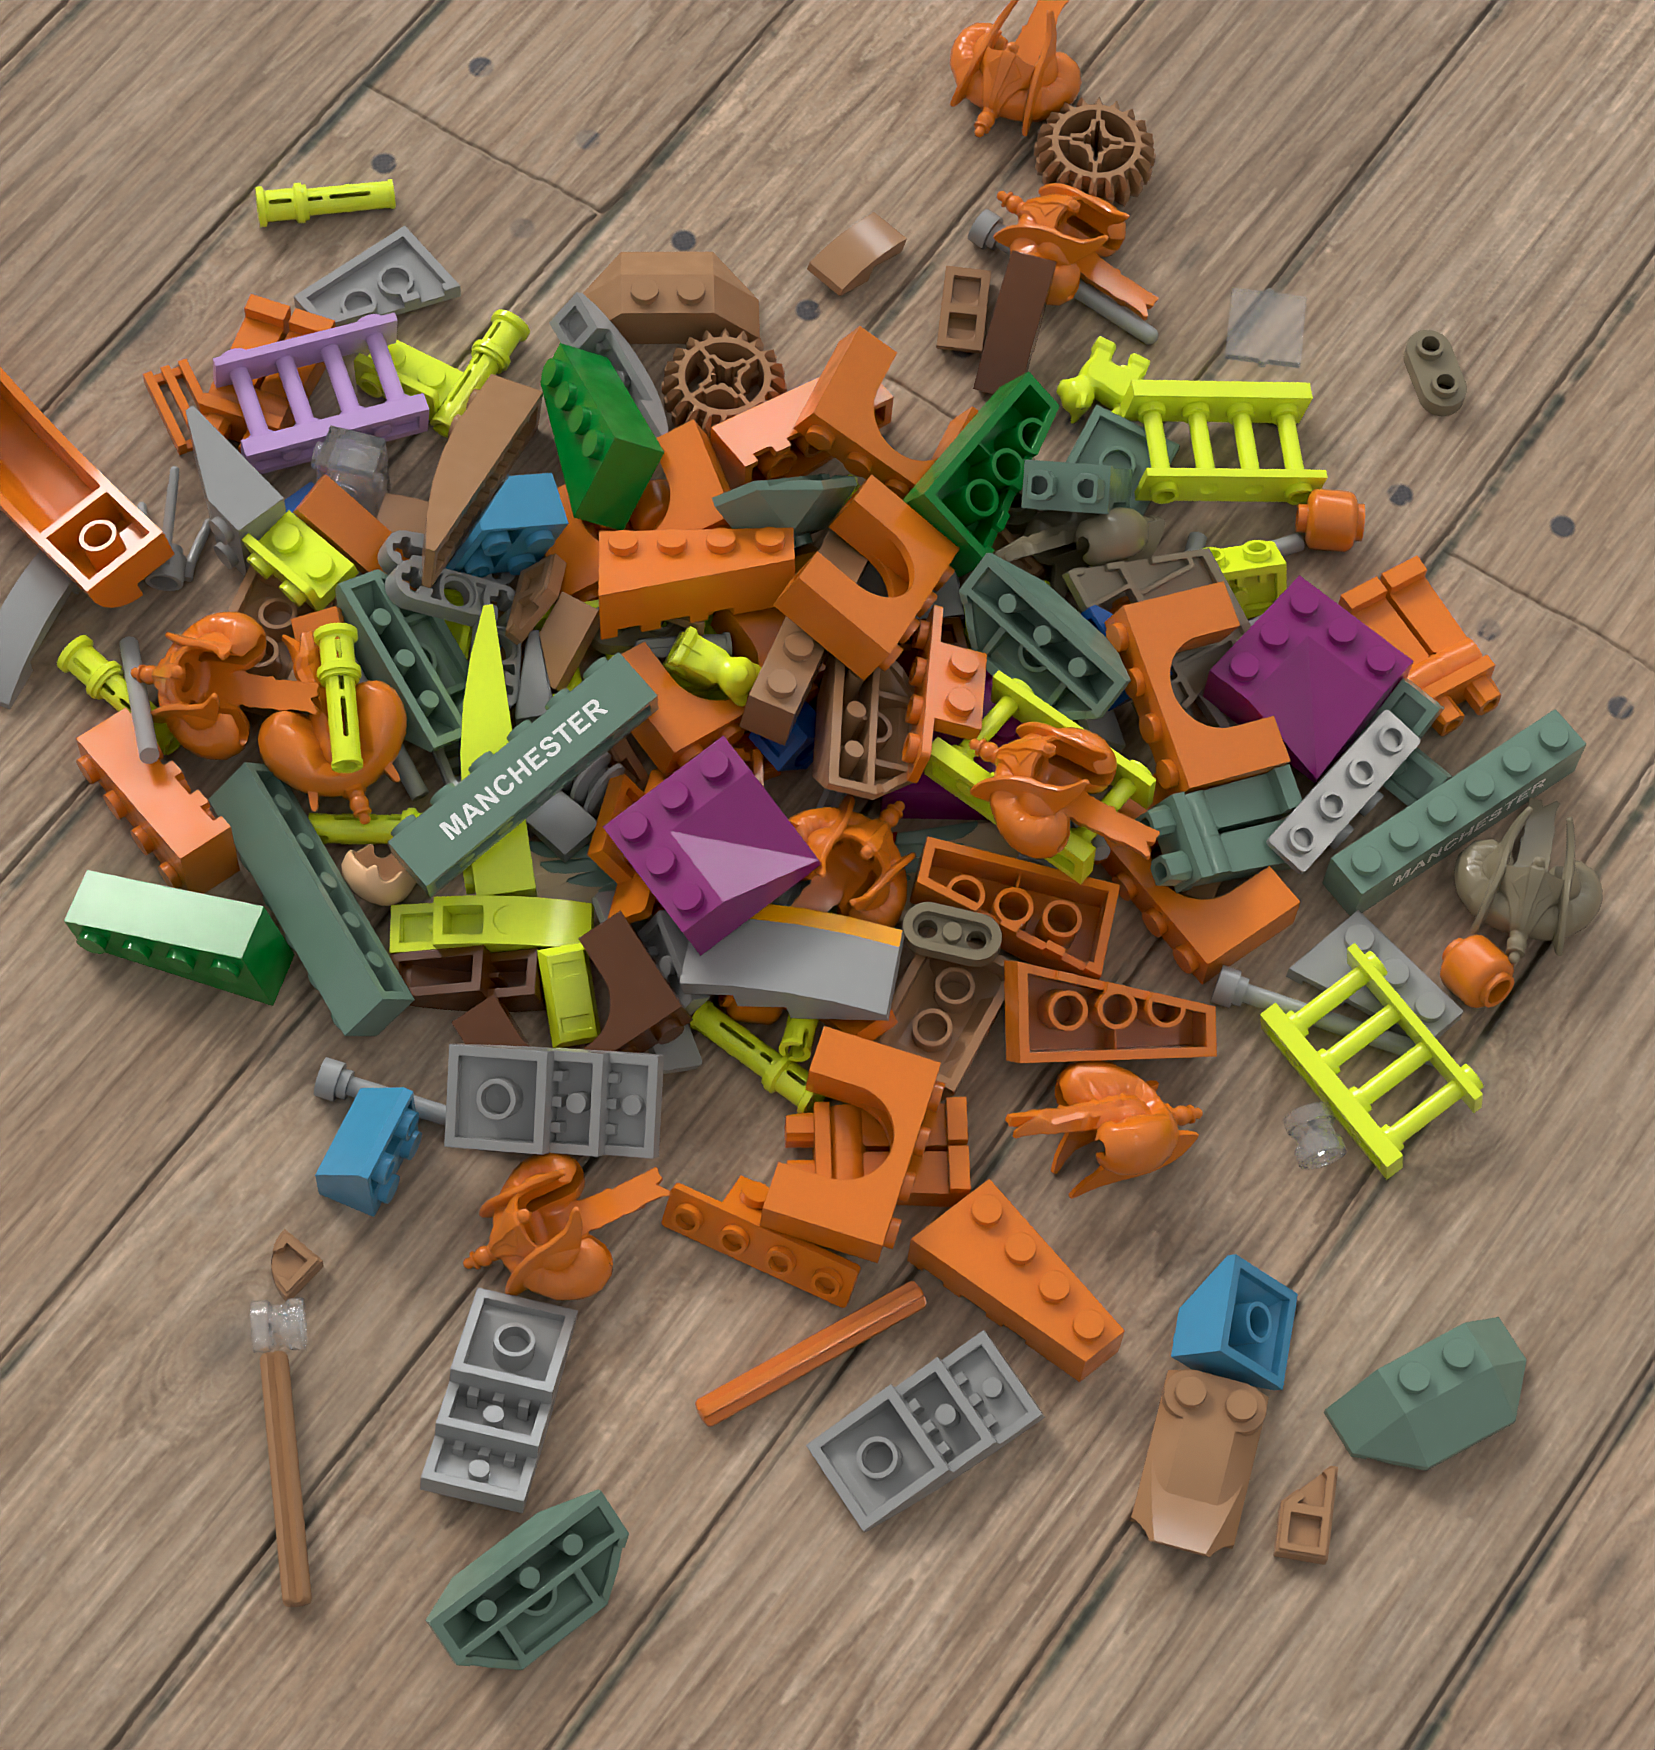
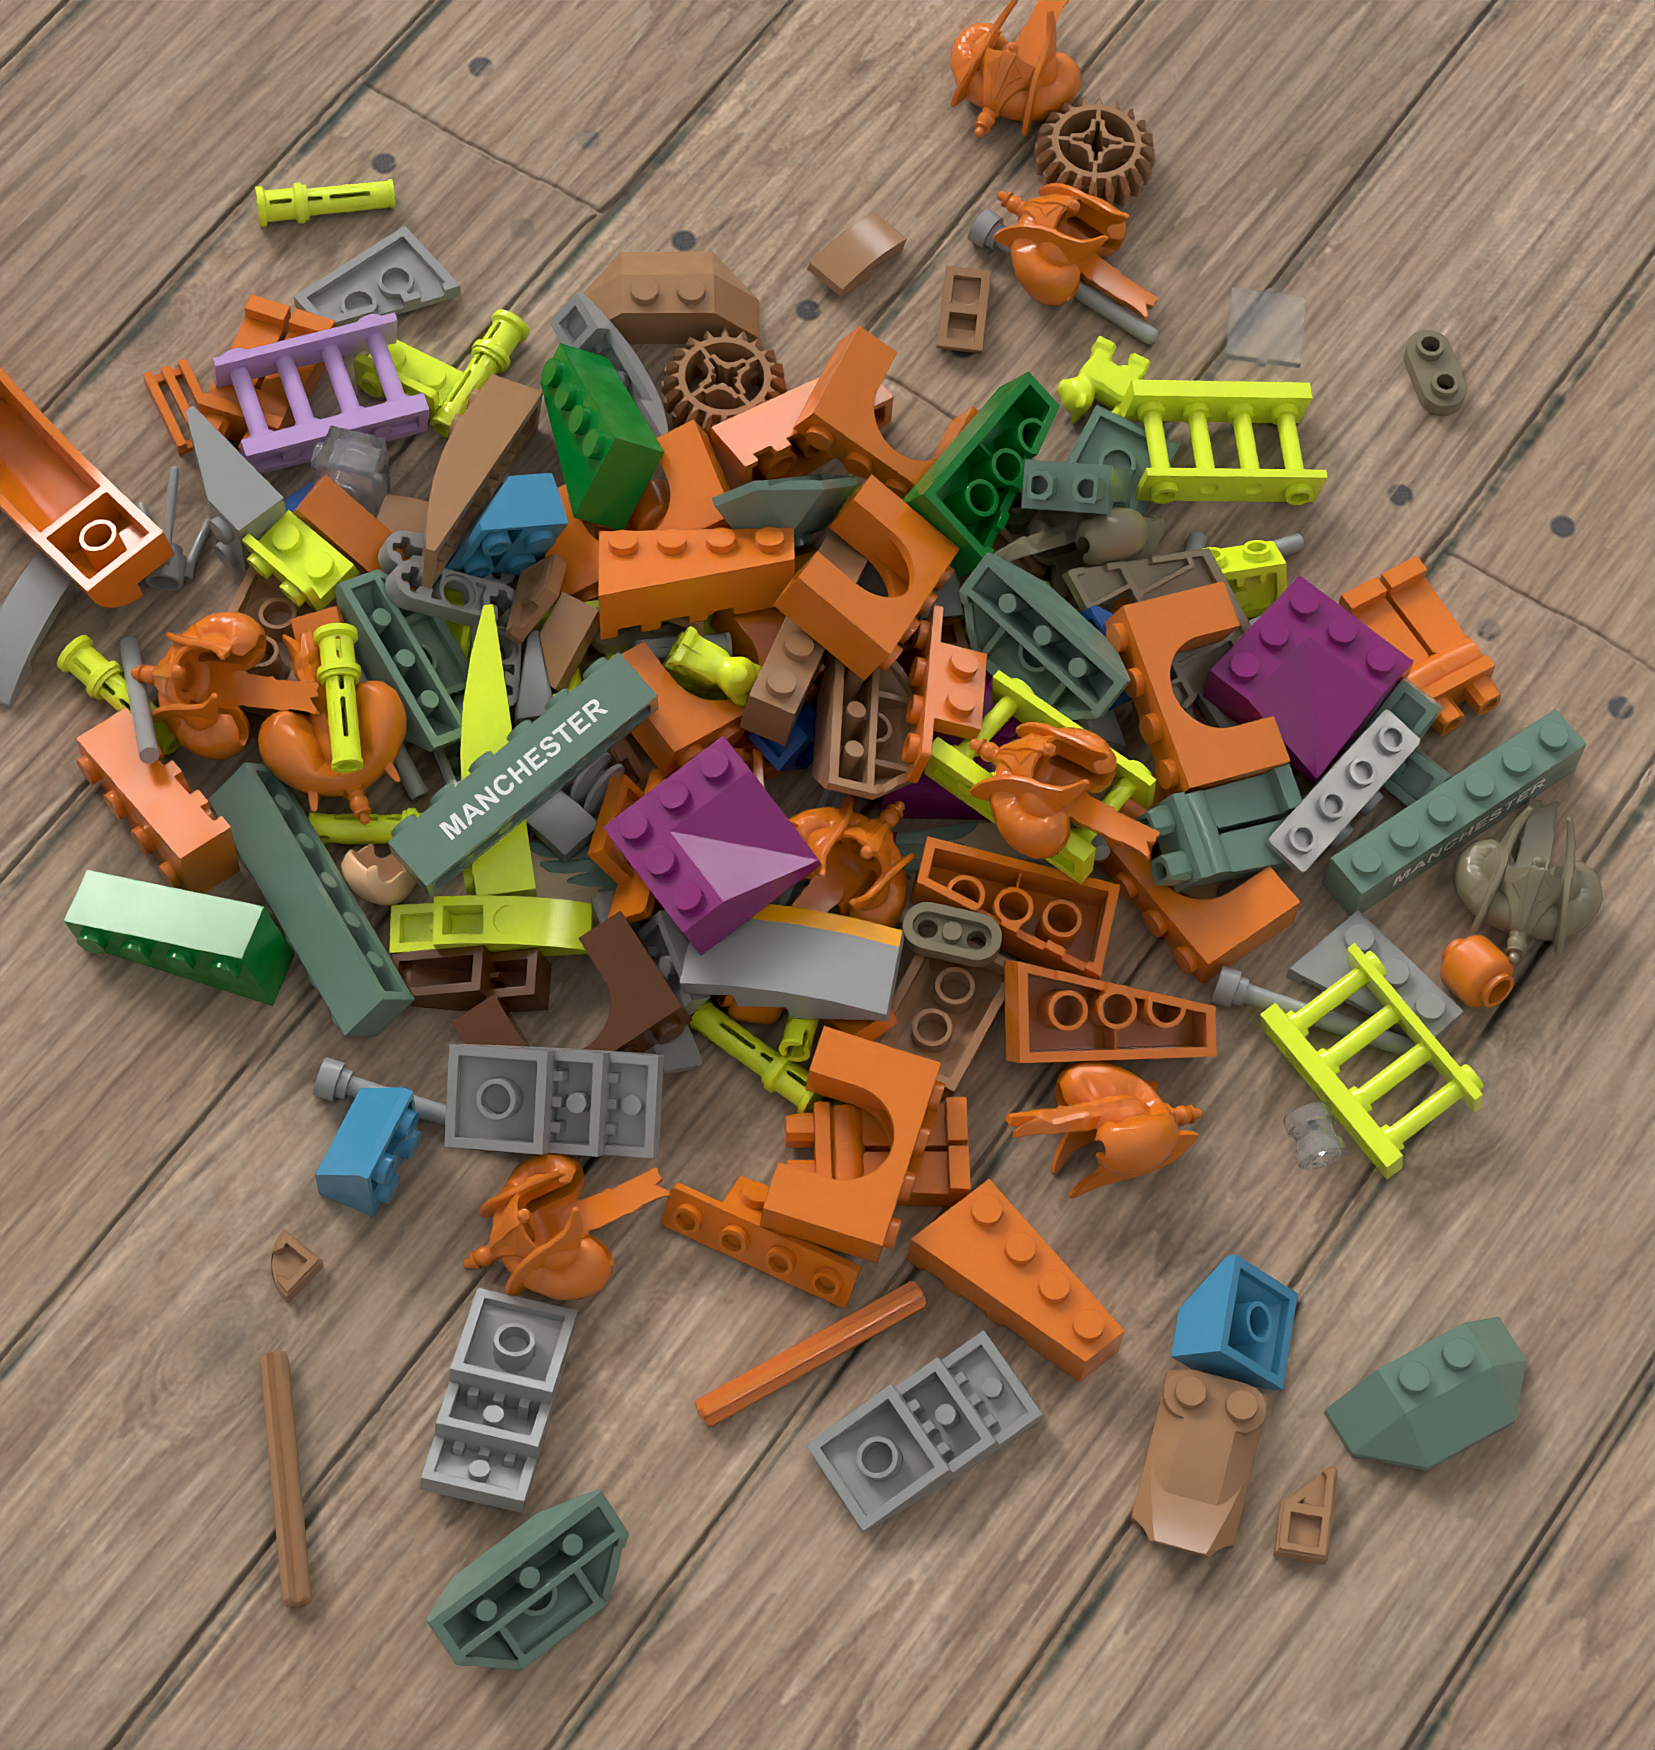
(278, 1325): clear wheel -> none
(569, 995): neon yellow tile -> none
(1015, 321): reddish brown slope -> none
(1331, 520): orange head -> none

